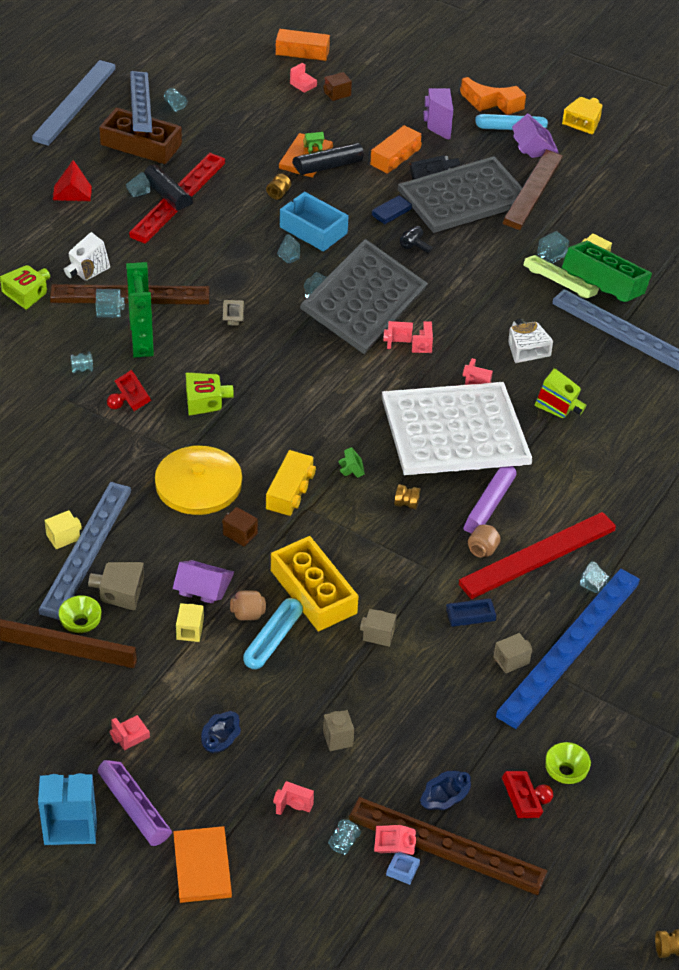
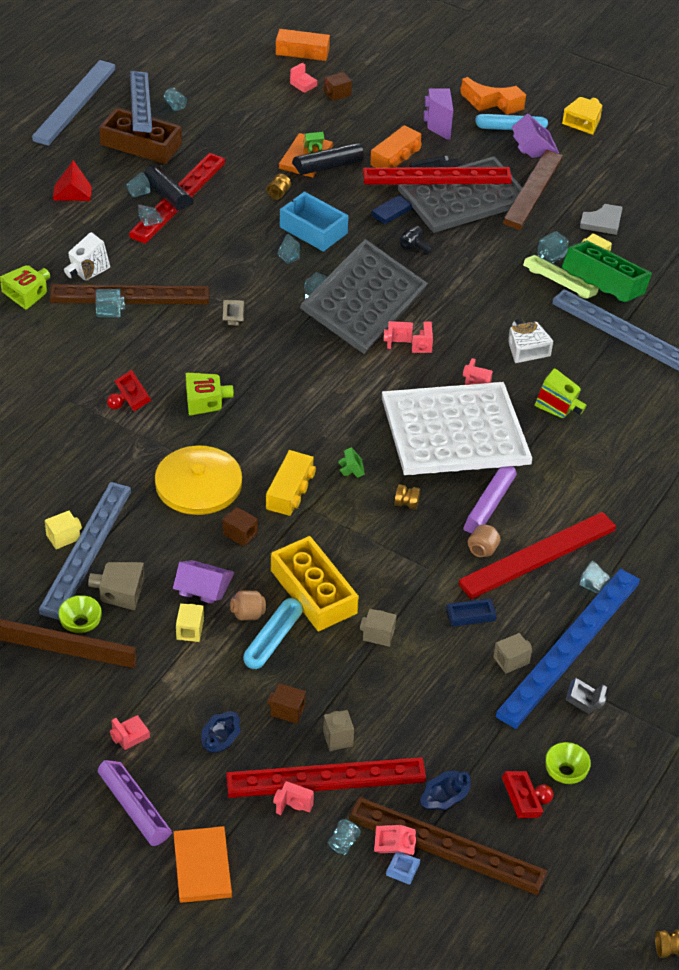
(67, 809): dark azure piece -> none
(81, 362): clear light blue bush -> none
(140, 309): green fence -> none
(149, 215): none -> clear light blue slope
(287, 703): none -> reddish brown brick
(327, 776): none -> red tile
(437, 175): none -> red tile
(585, 696): none -> flat silver bracket
(602, 220): none -> light grey tile

